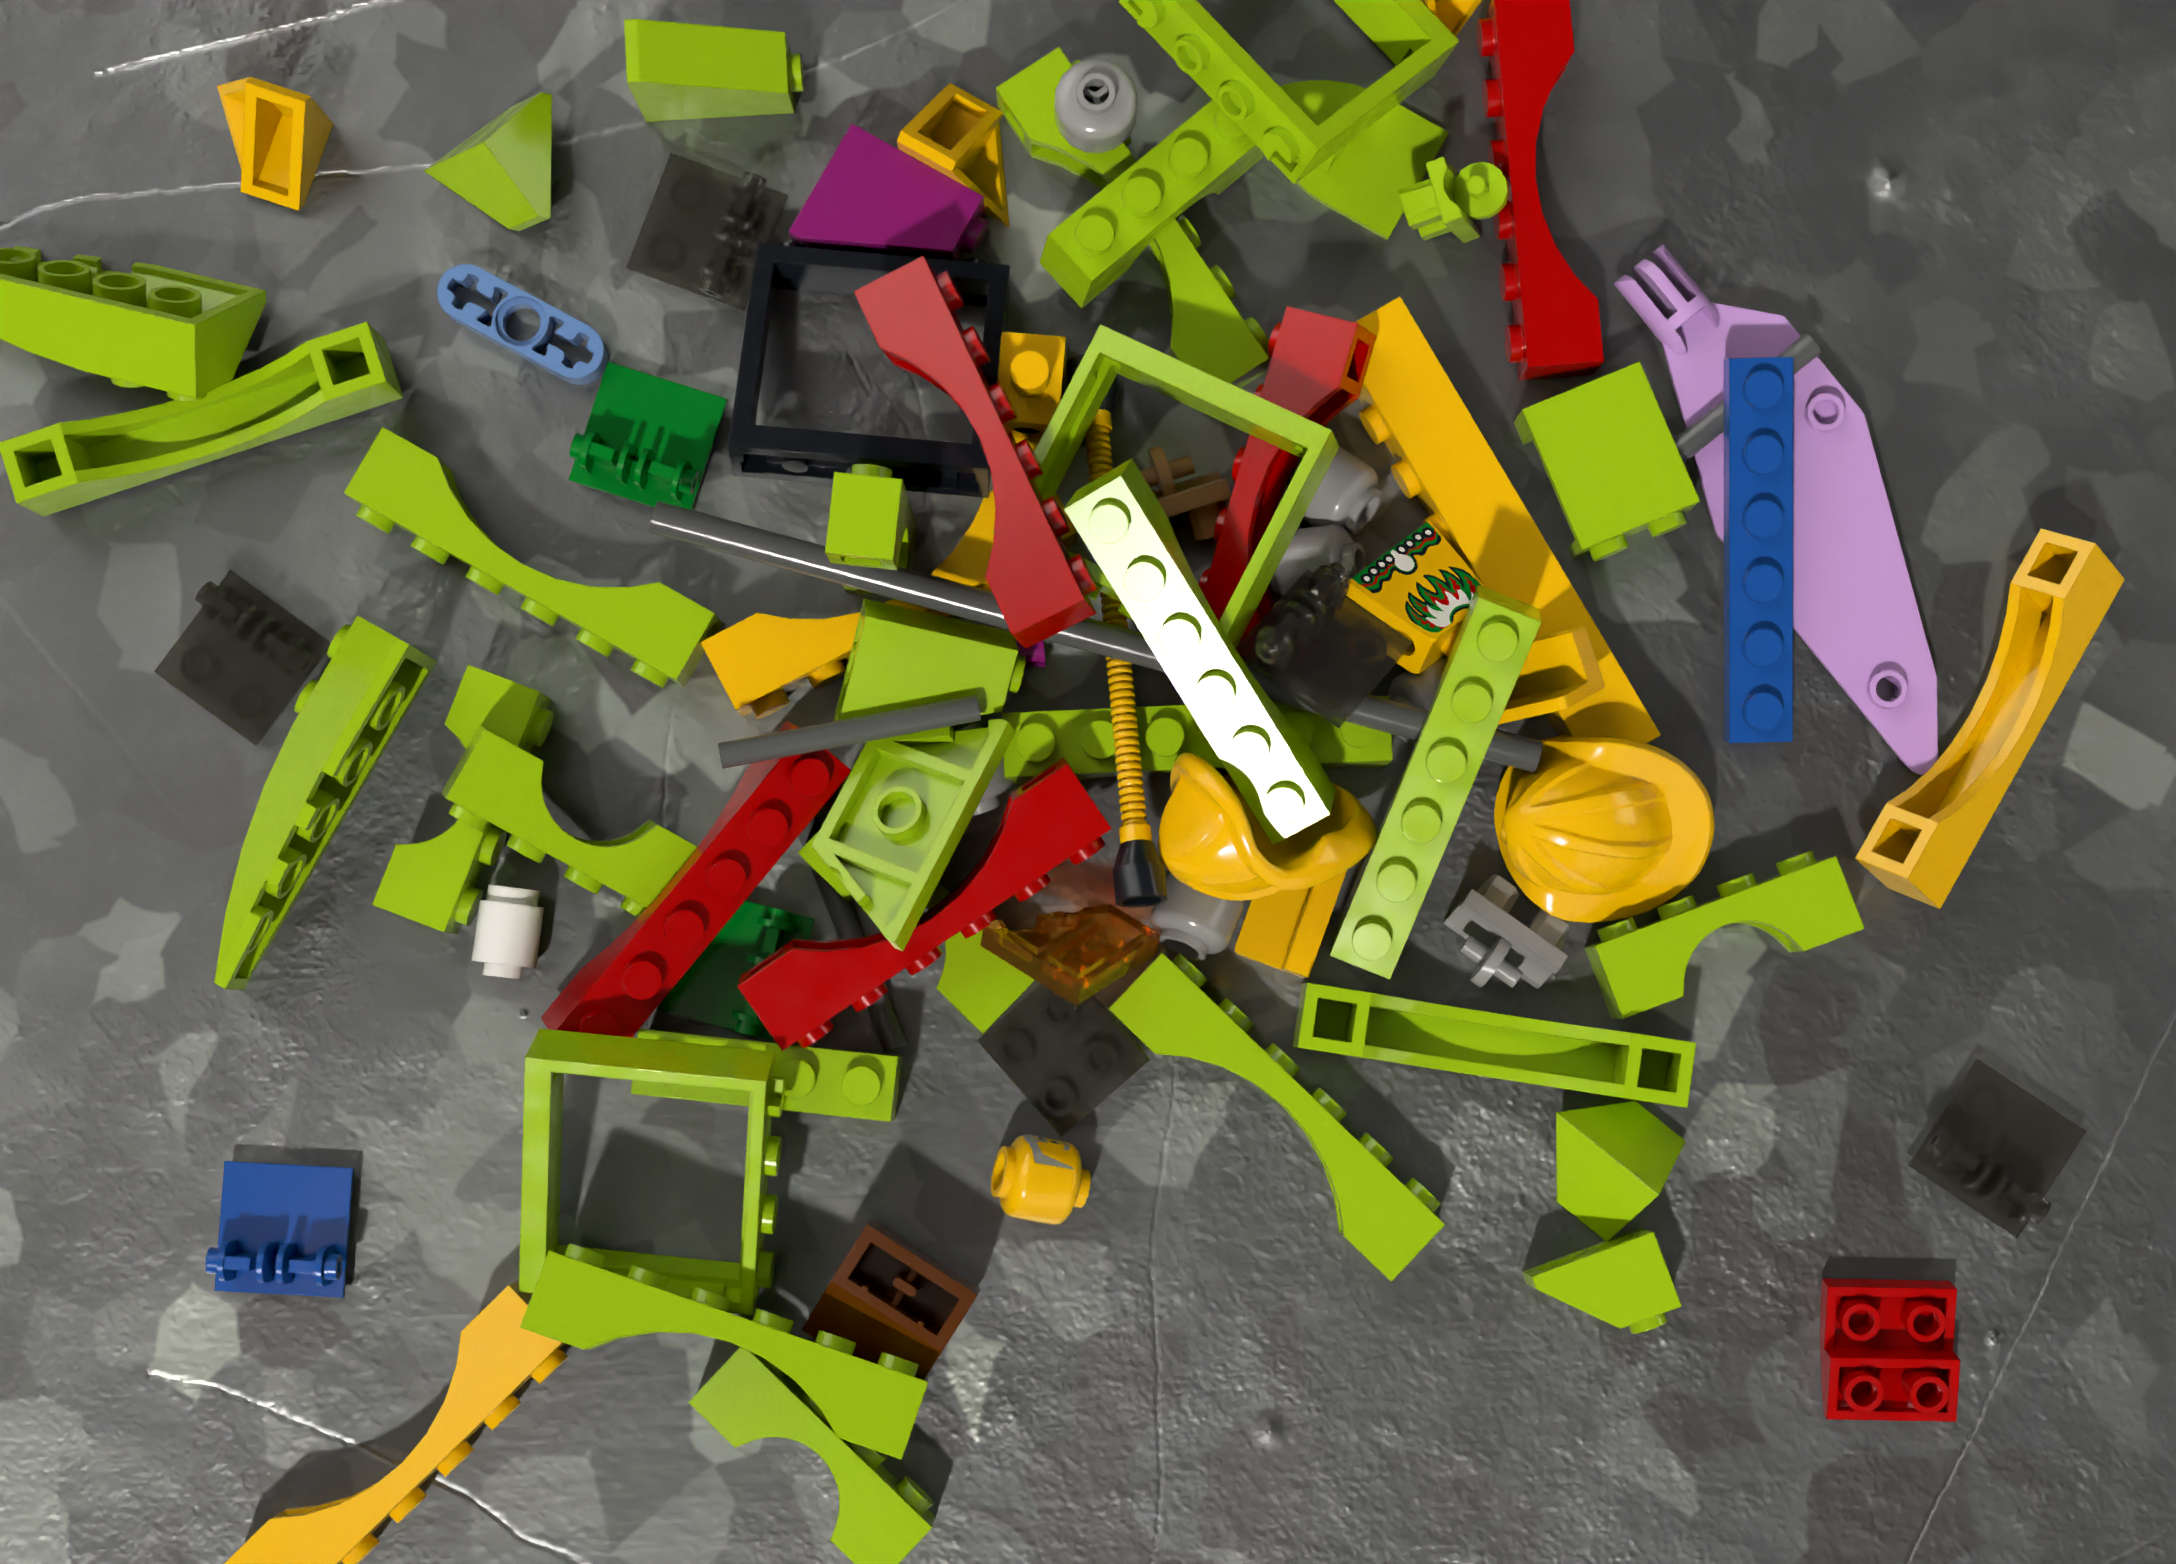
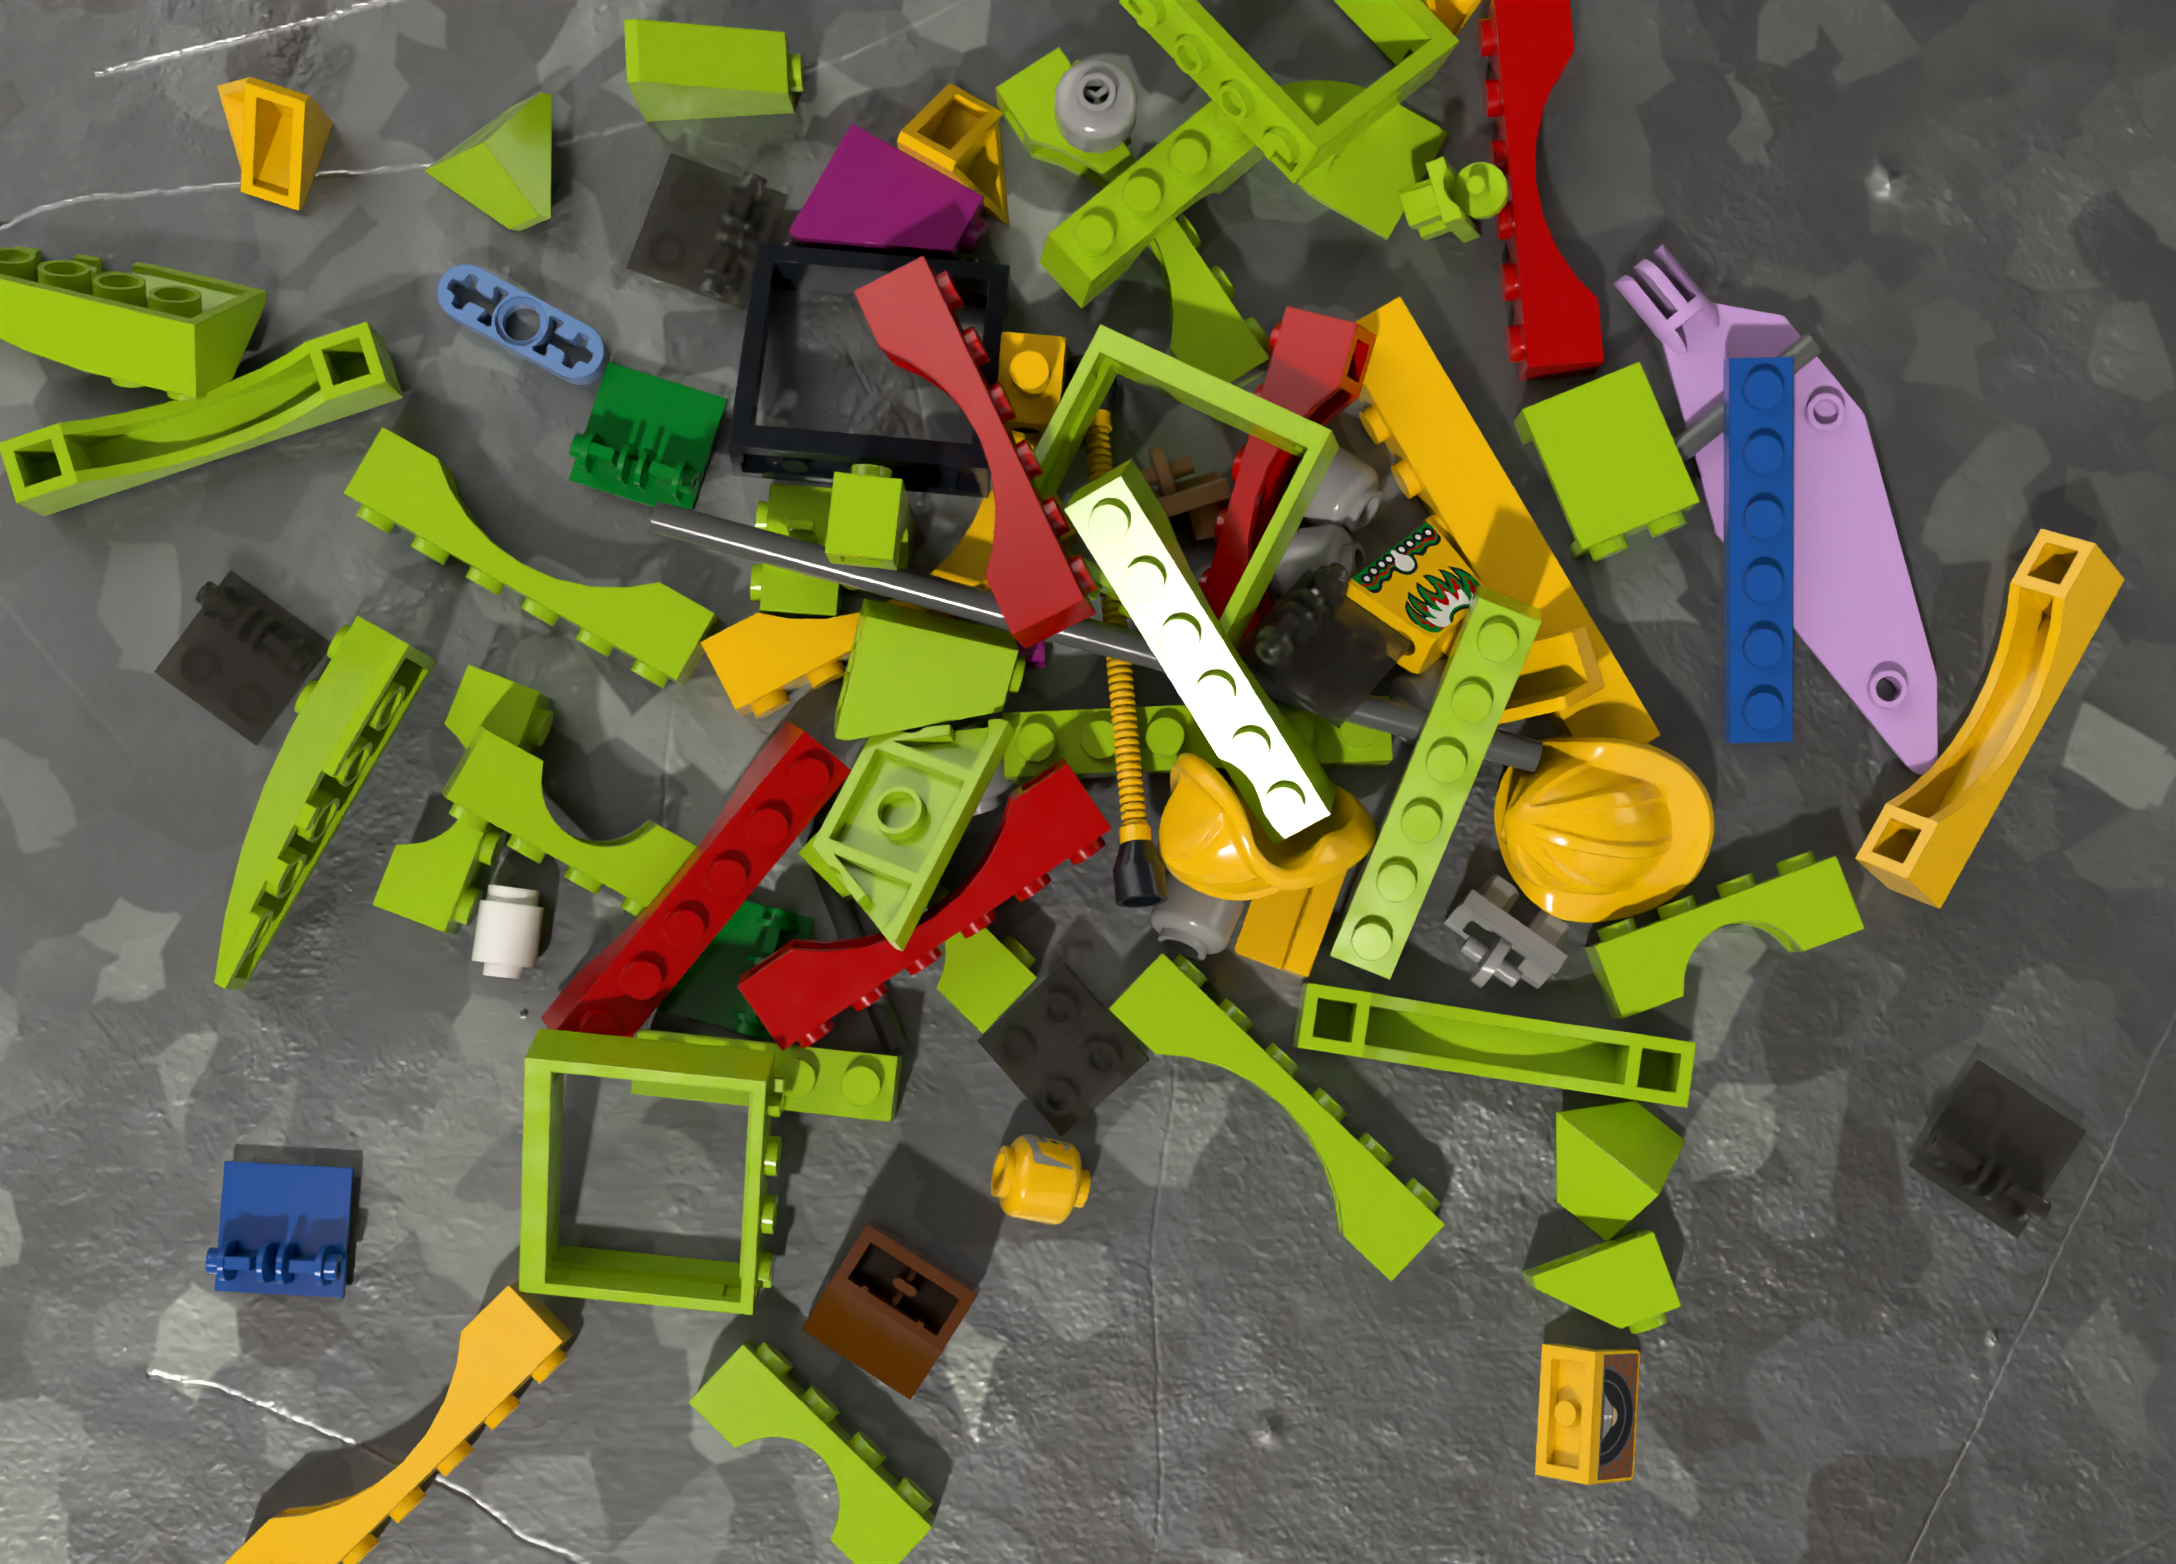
(593, 1306): lime arch -> none
(804, 515): none -> lime brick
(849, 731): dark grey bar -> none
(1075, 950): clear orange wing -> none
(1587, 1414): none -> yellow panel
(1888, 1350): red slope -> none

